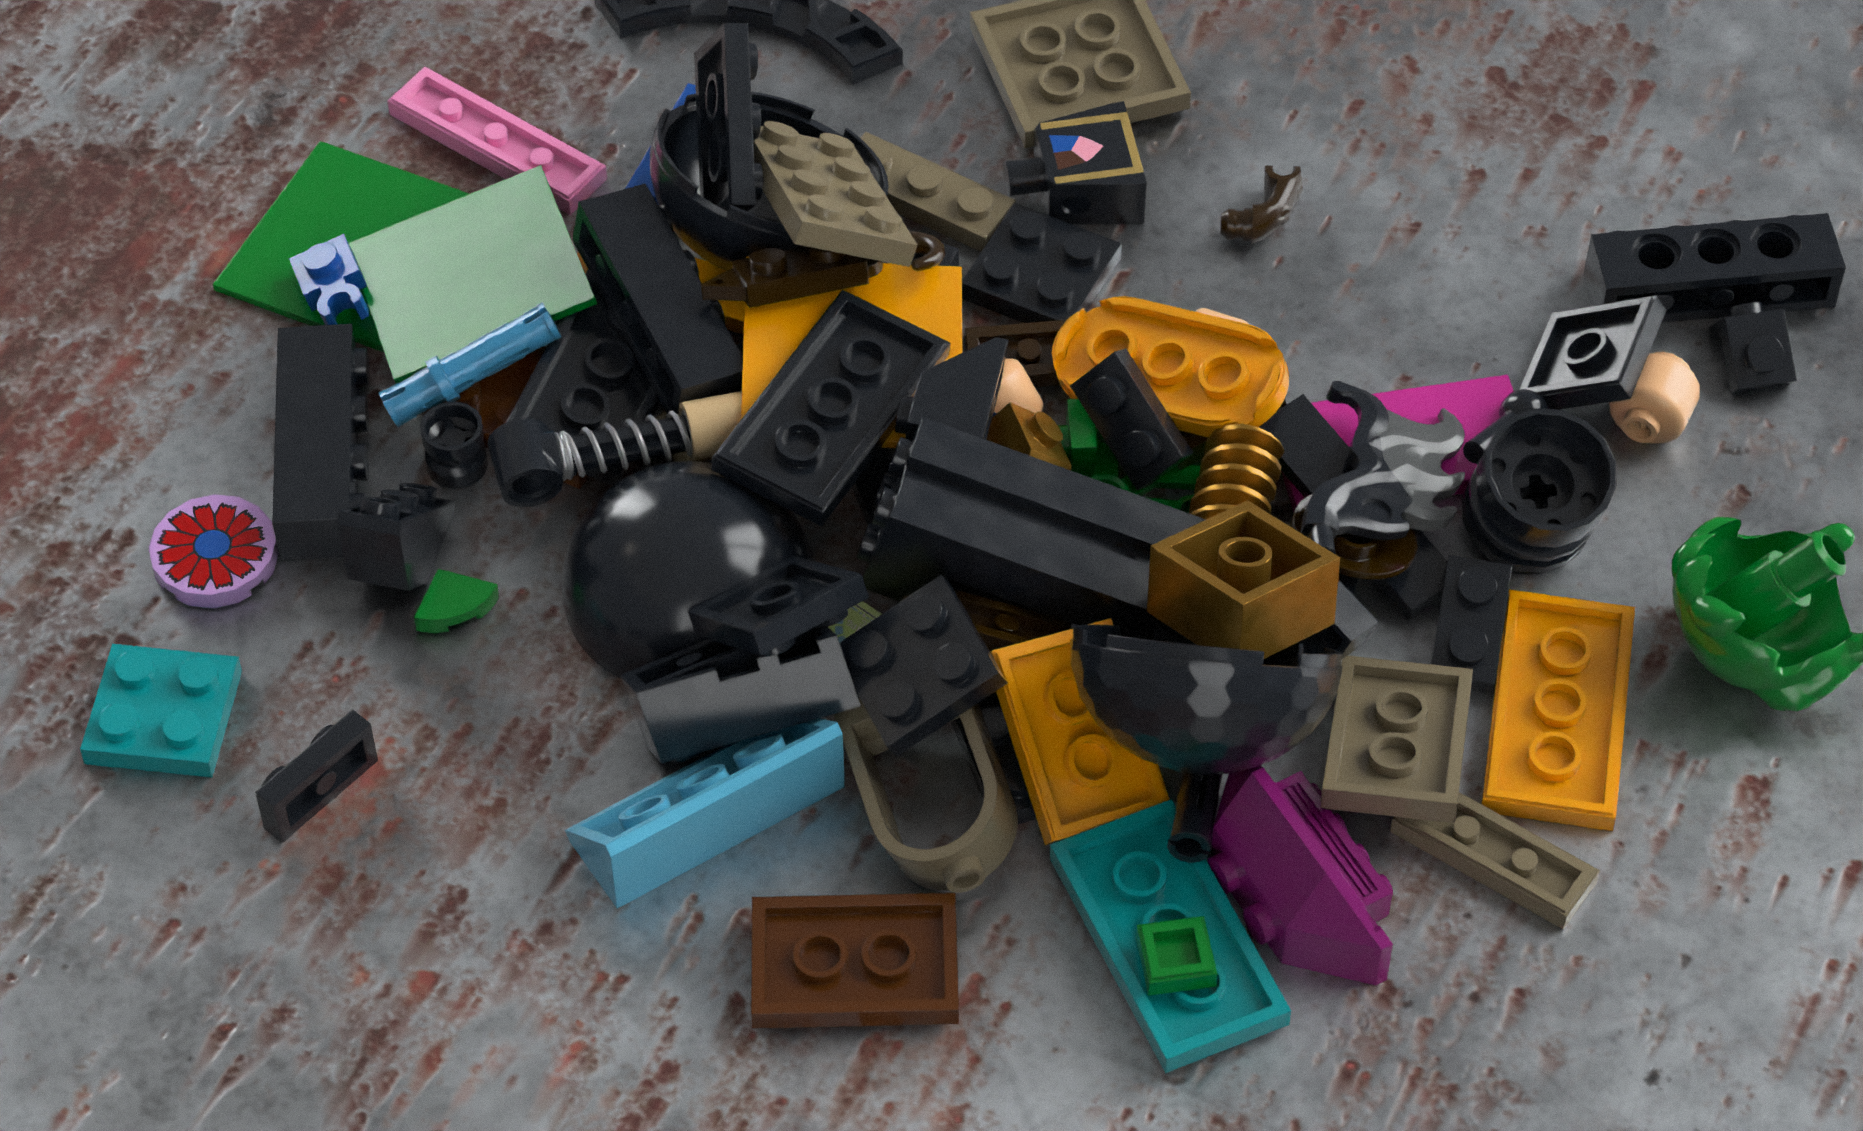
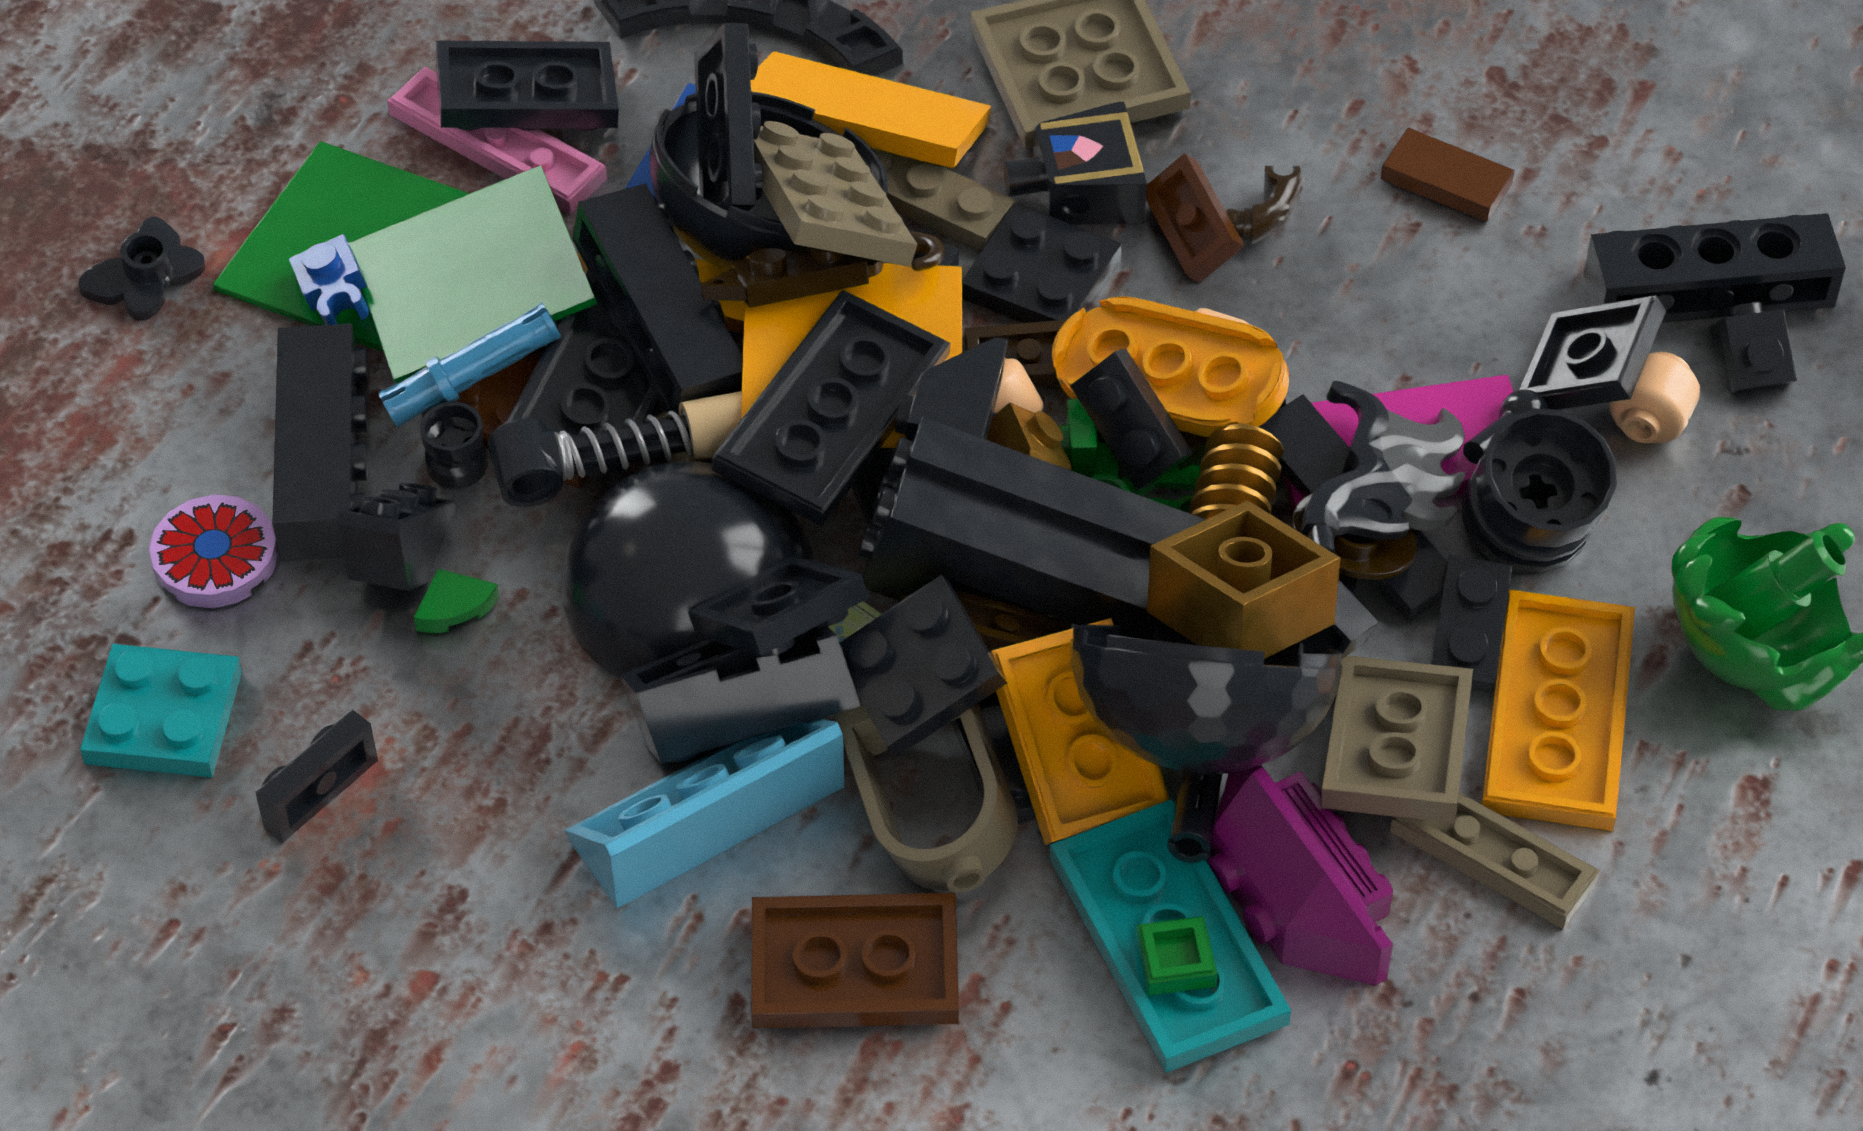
(146, 267): none -> black animal
(526, 85): none -> black plate
(877, 110): none -> light orange tile
(1192, 218): none -> reddish brown plate
(1447, 174): none -> reddish brown tile

